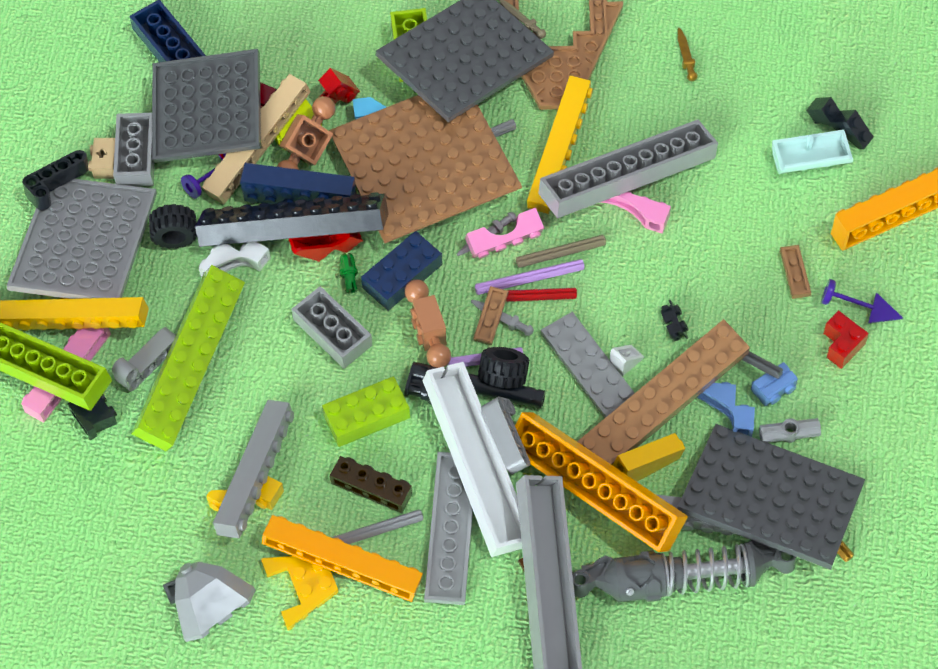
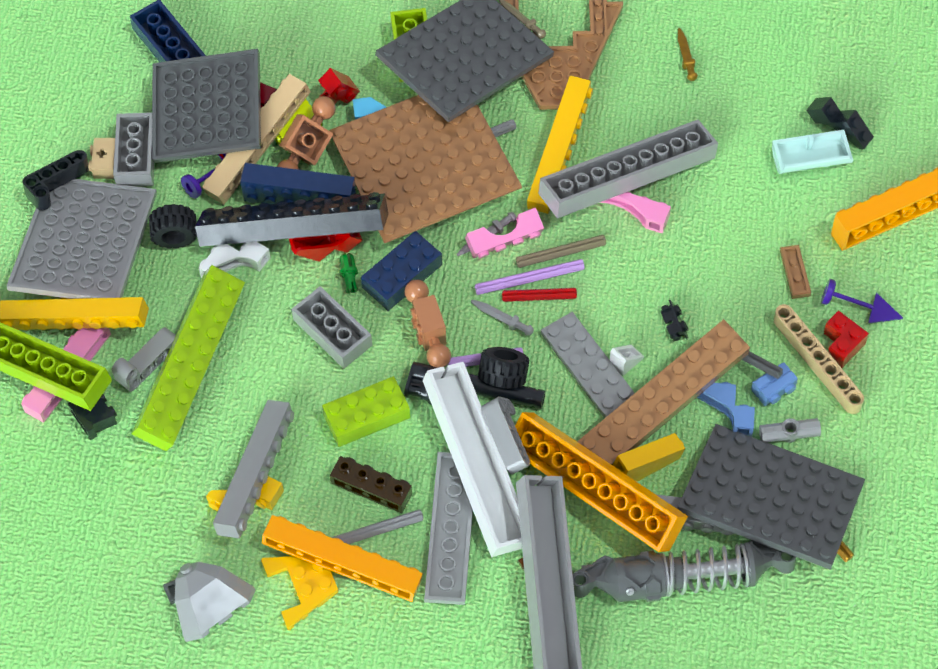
(491, 315): medium nougat tile -> none
(819, 367): none -> tan beam

